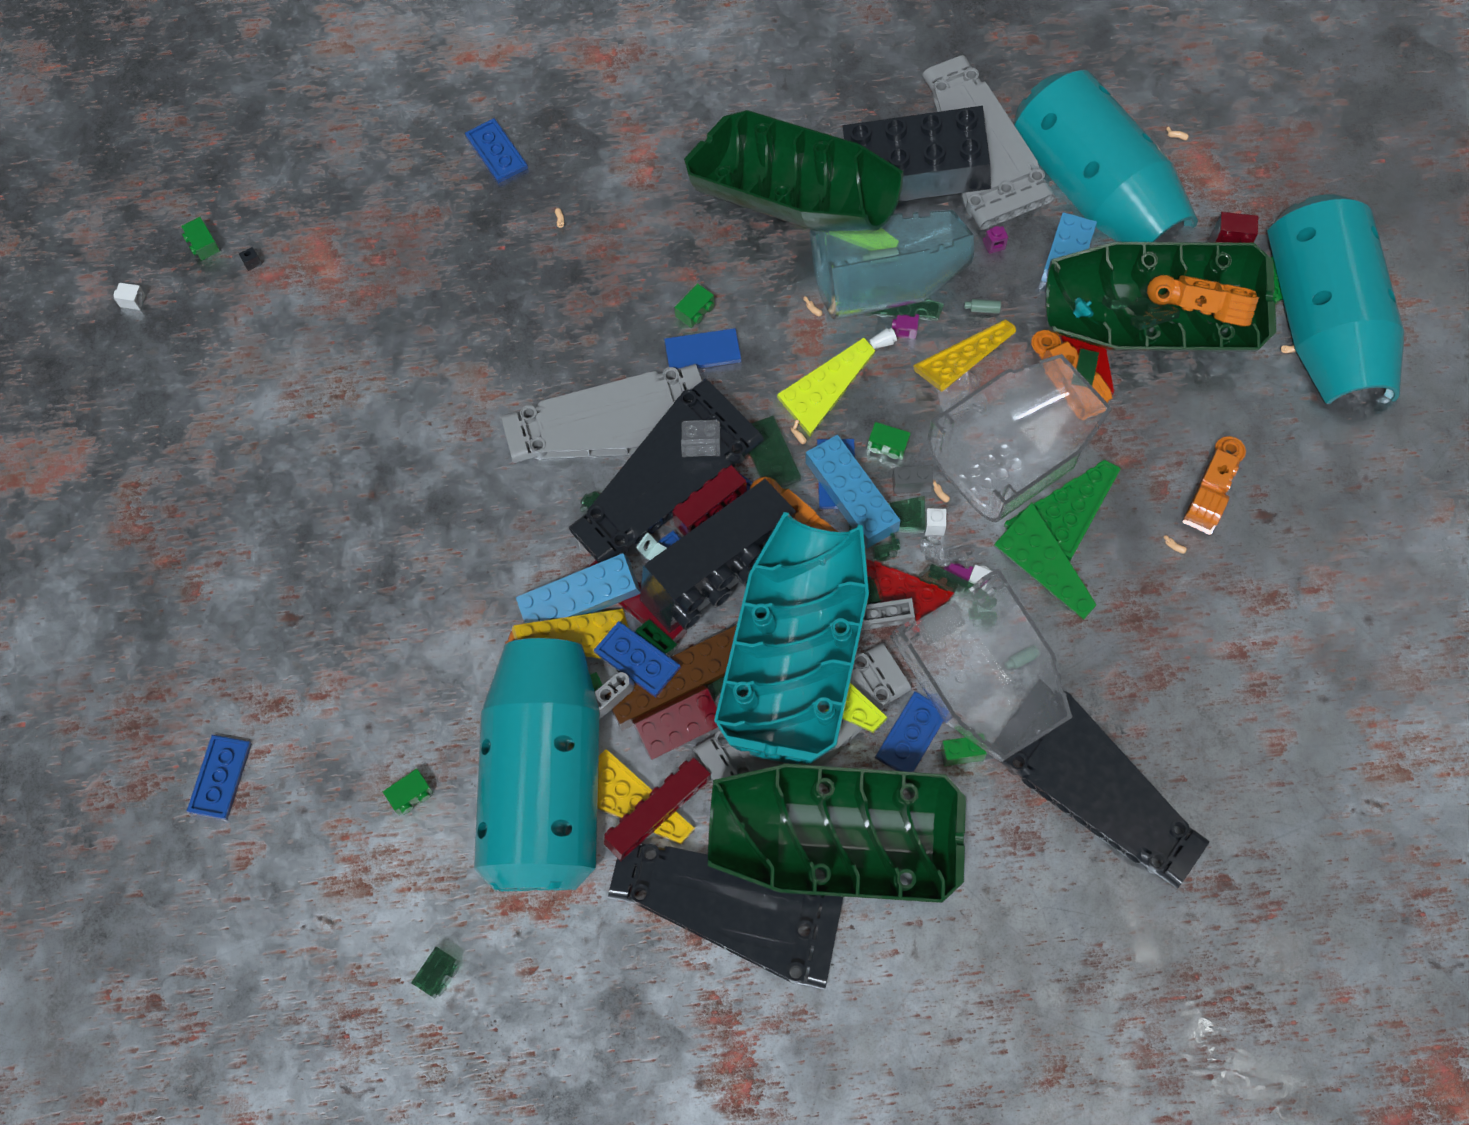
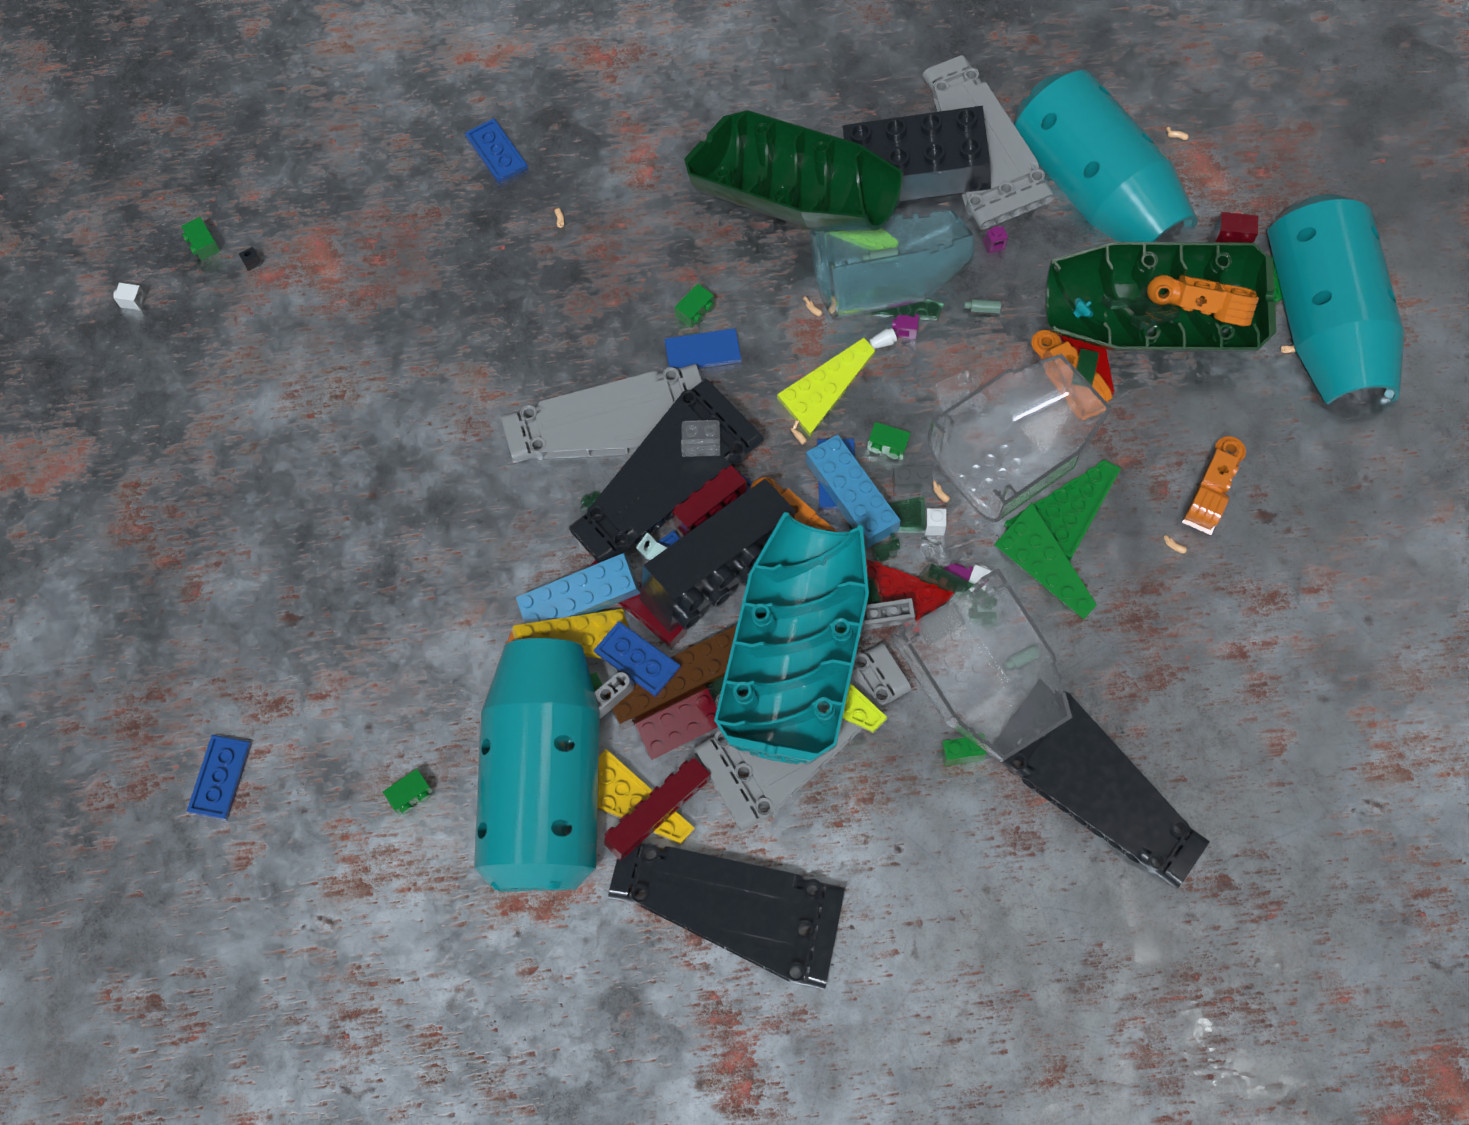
(435, 973): clear green brick -> none
(656, 637): dark green brick -> none
(773, 456): clear green plate -> none
(861, 834): dark green cylinder -> none
(910, 735): blue tile -> none
(956, 360): yellow wing -> none
(1072, 236): dark azure brick -> none

